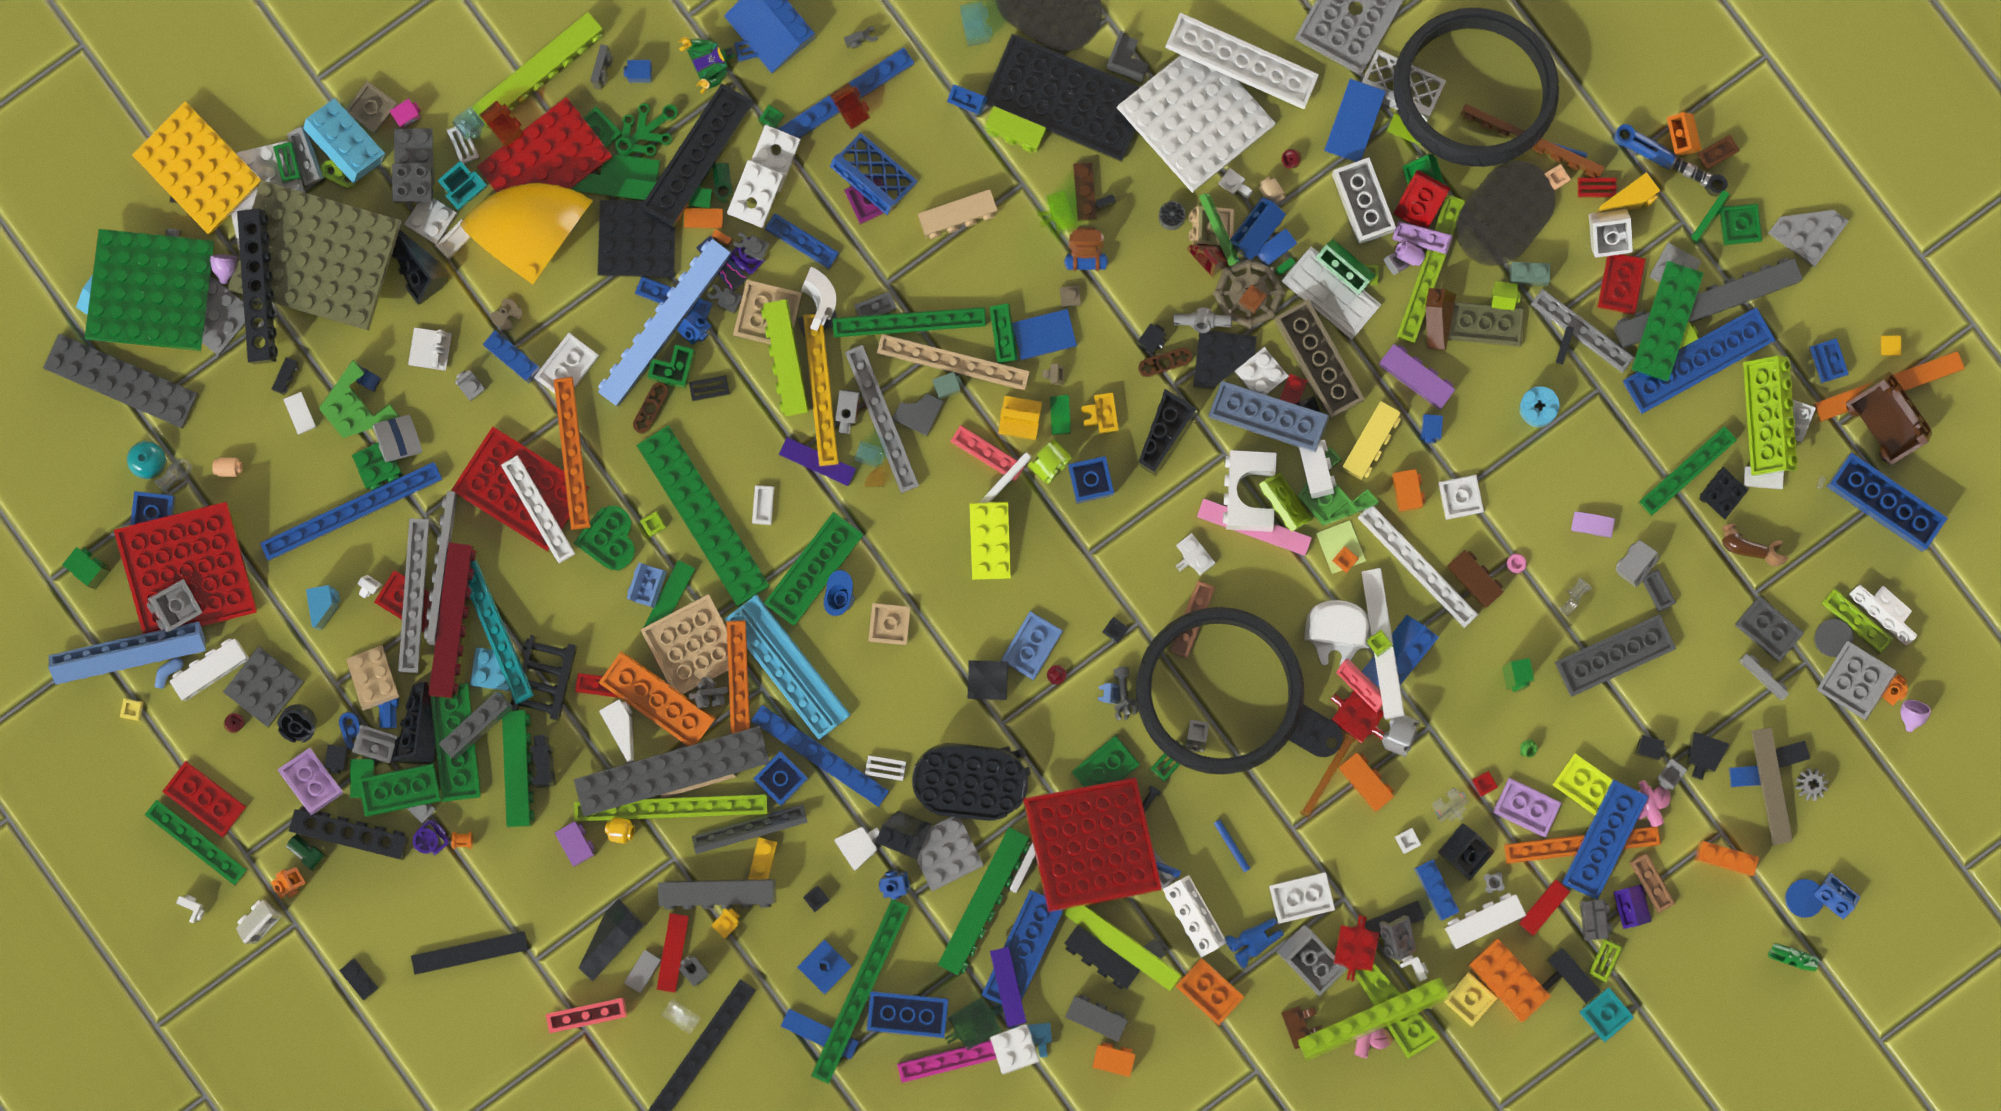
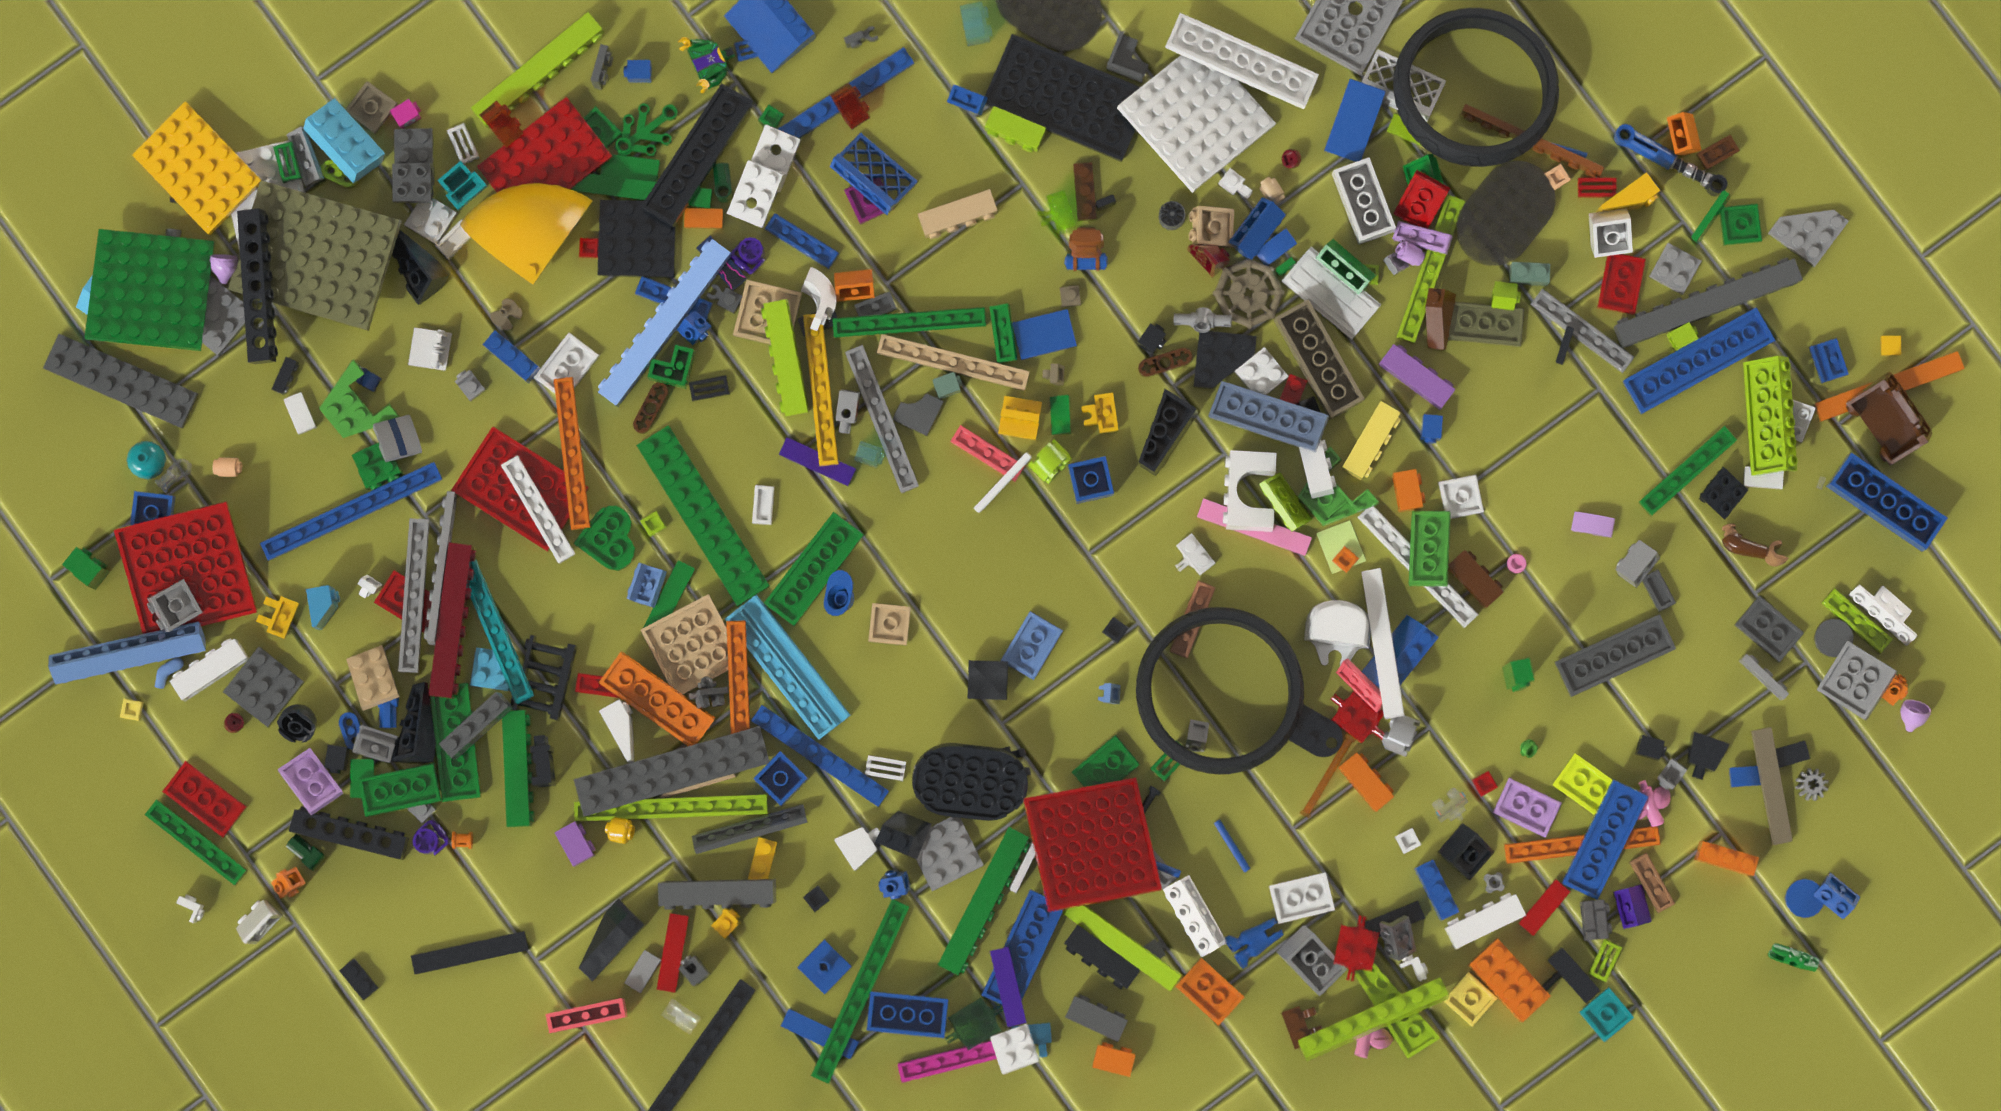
(282, 618): none -> yellow plate
(469, 123): clear light blue brick -> none
(588, 247): none -> red tile
(722, 238): orange tile -> none
(754, 247): dark grey plate -> none
(854, 285): none -> orange brick
(875, 478): clear yellow tile -> none
(990, 540): neon yellow plate -> none
(1056, 675): dark red tile -> none
(1124, 706): dark grey bar -> none
(1219, 229): bright green tile -> none
(1252, 299): dark orange brick -> none
(1379, 643): lime tile -> none
(1429, 548): none -> bright green tile
(1546, 398): medium azure brick -> none
(1575, 593): clear connector -> none
(1667, 321): green plate -> none

